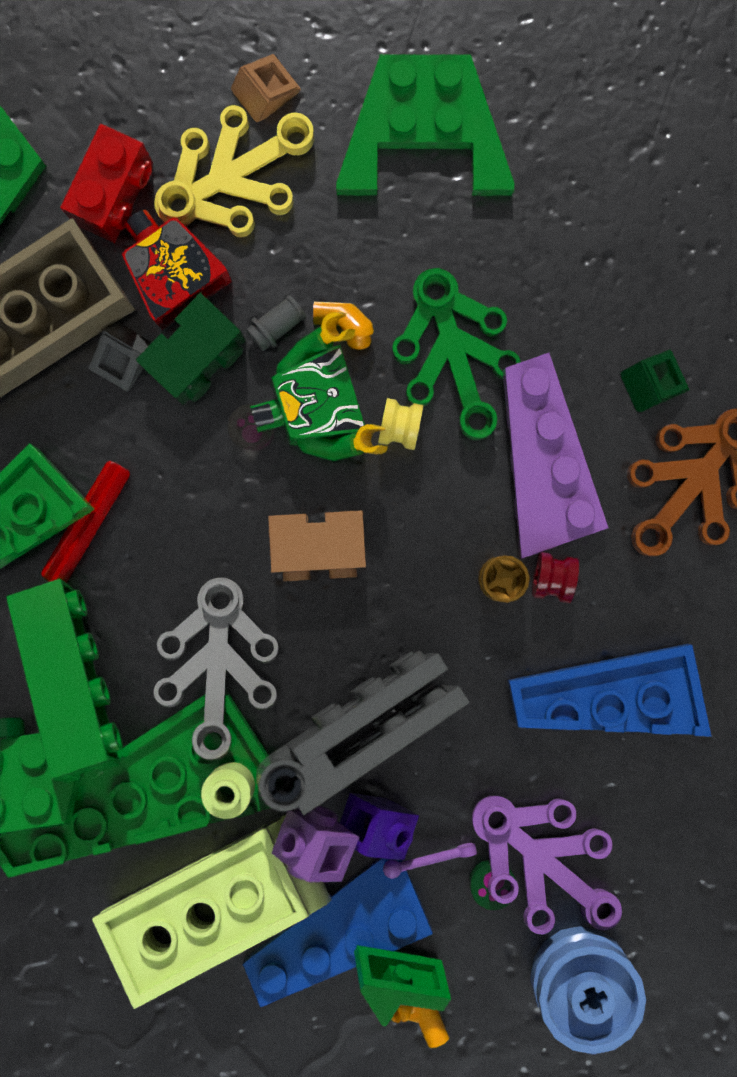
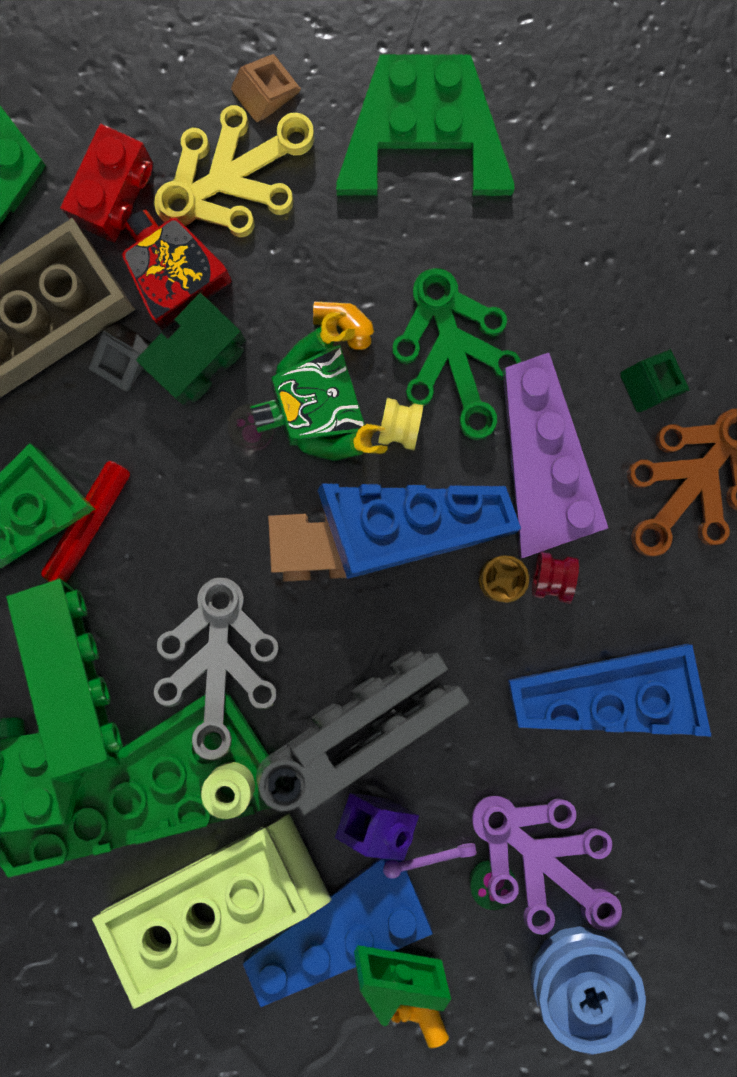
(275, 323): dark grey pin -> none
(315, 845): medium lavender brick -> none
(403, 525): none -> blue wing

